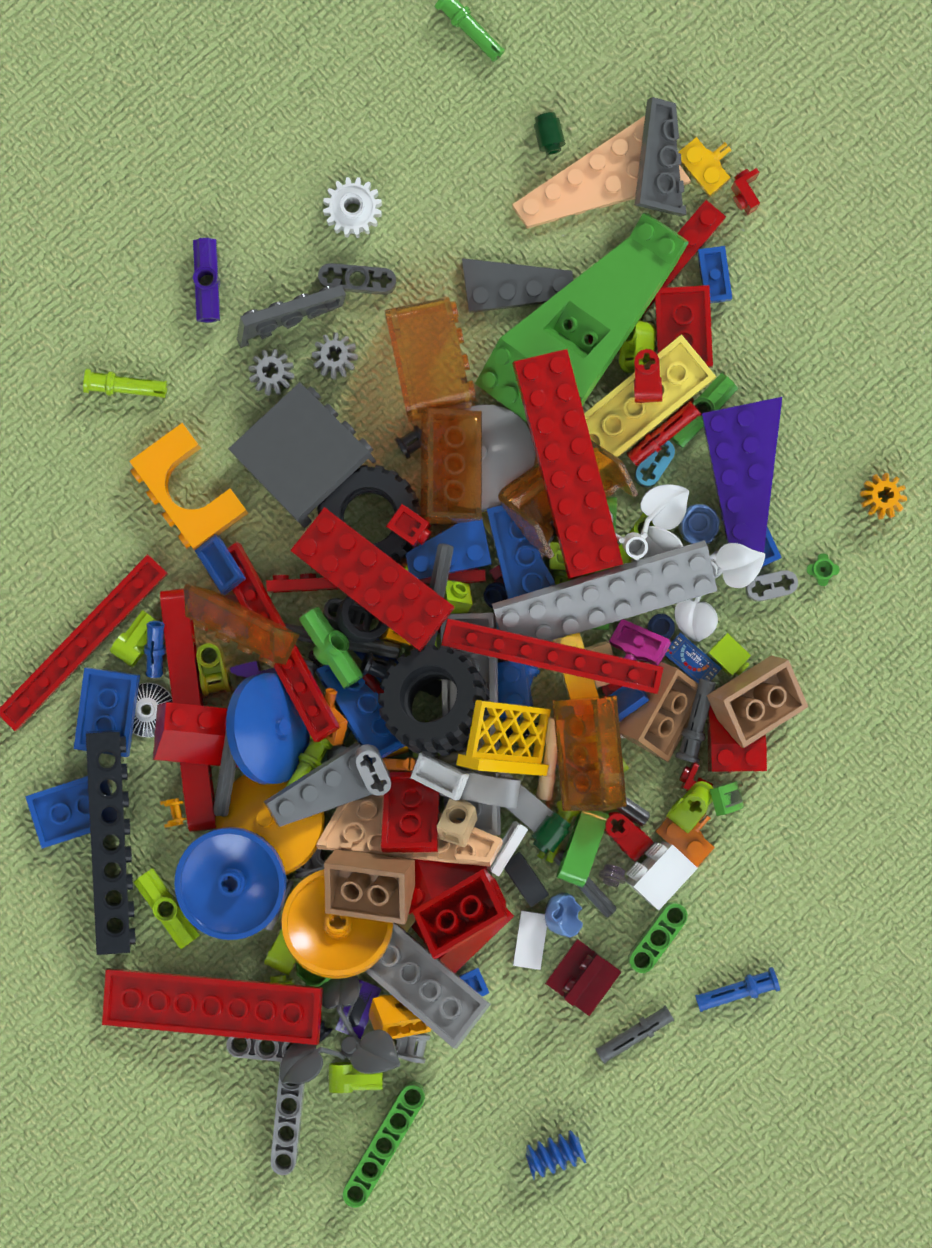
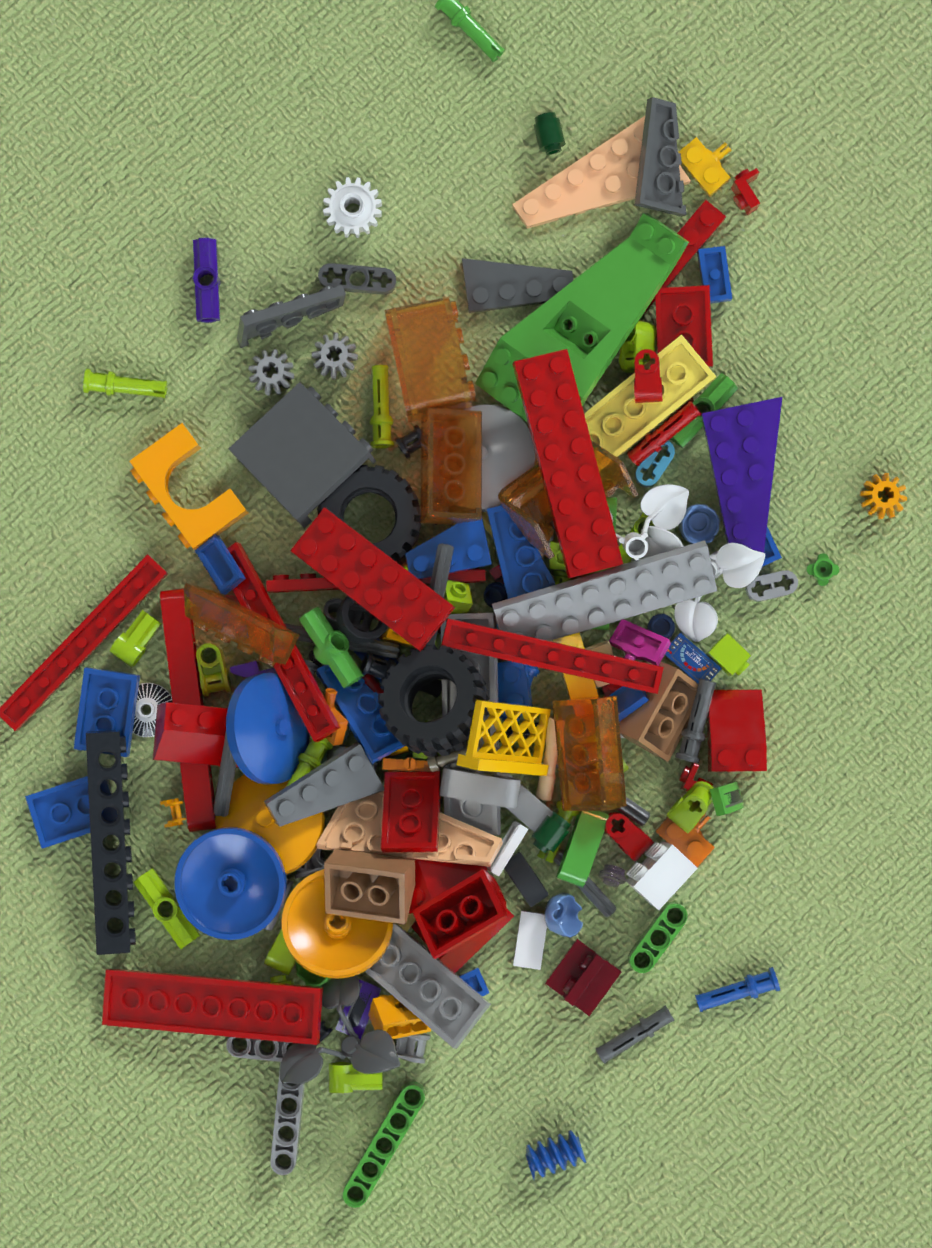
(155, 649): blue pin -> none
(378, 767): light grey beam -> none
(381, 419): none -> lime pin
(409, 526): red bracket -> none
(440, 776): white tile -> none
(457, 833): tan brick -> none
(758, 700): medium nougat slope -> none

